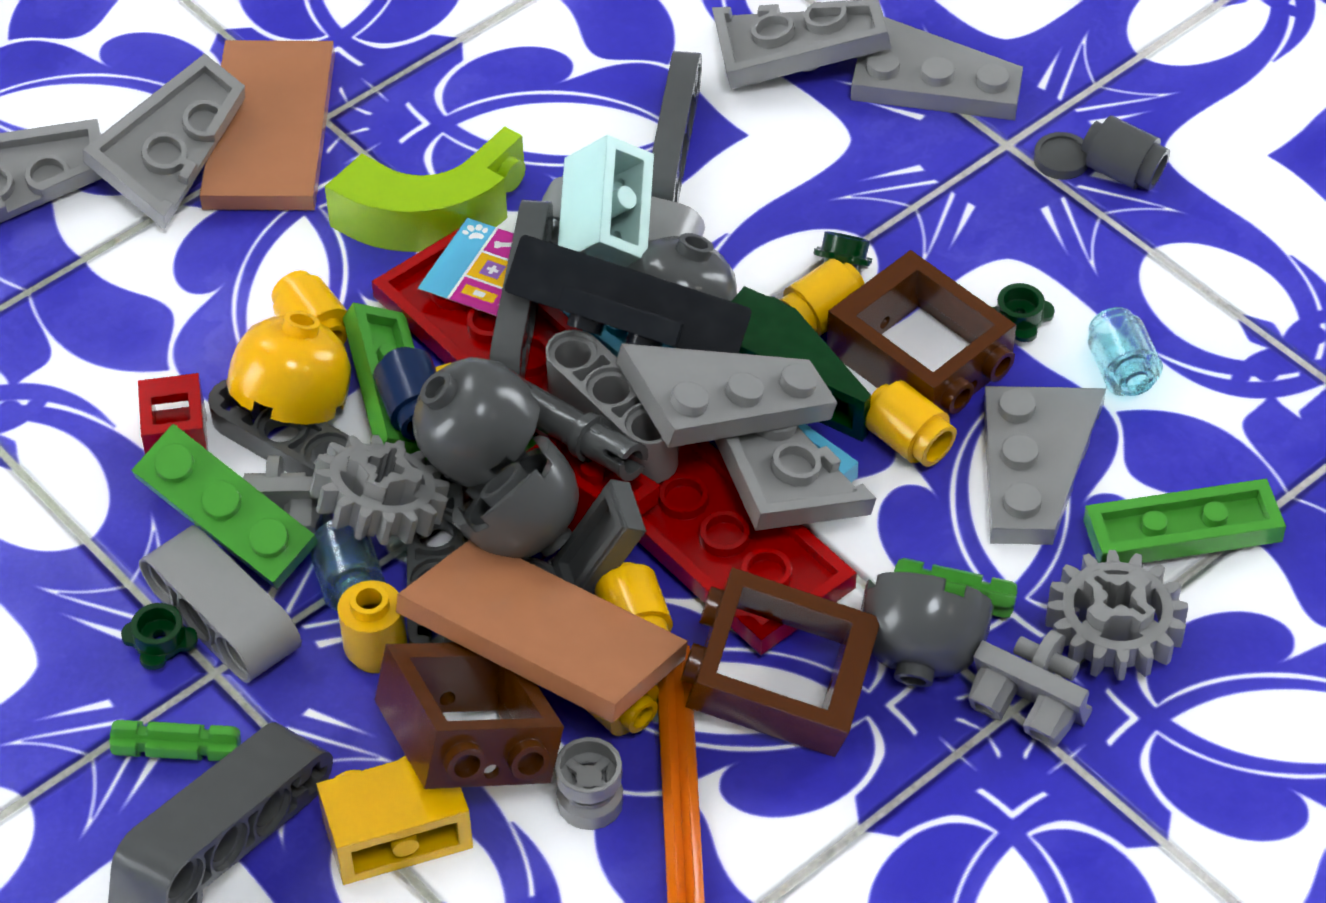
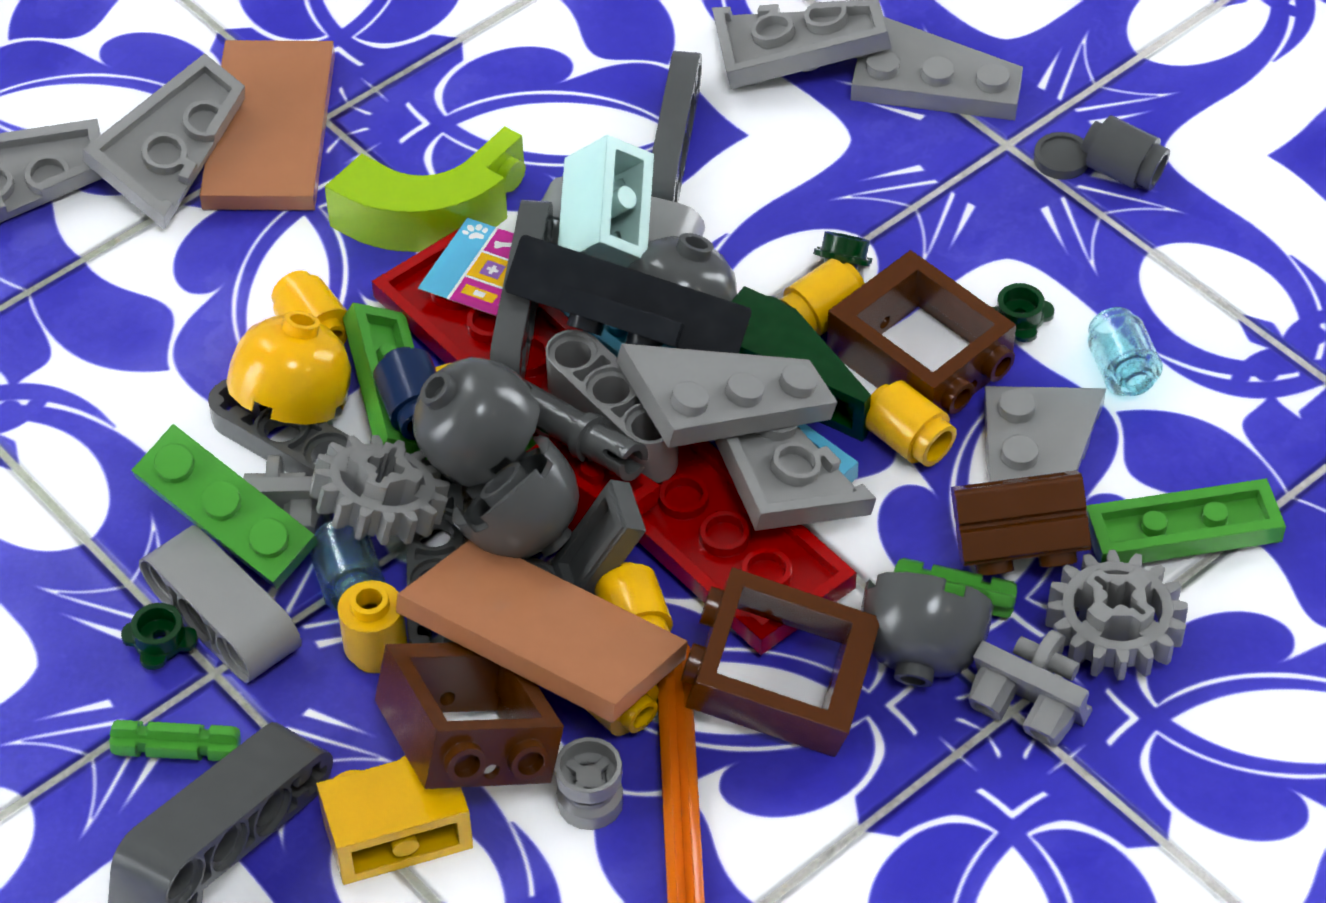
(169, 390): red brick -> none
(1021, 520): none -> reddish brown brick

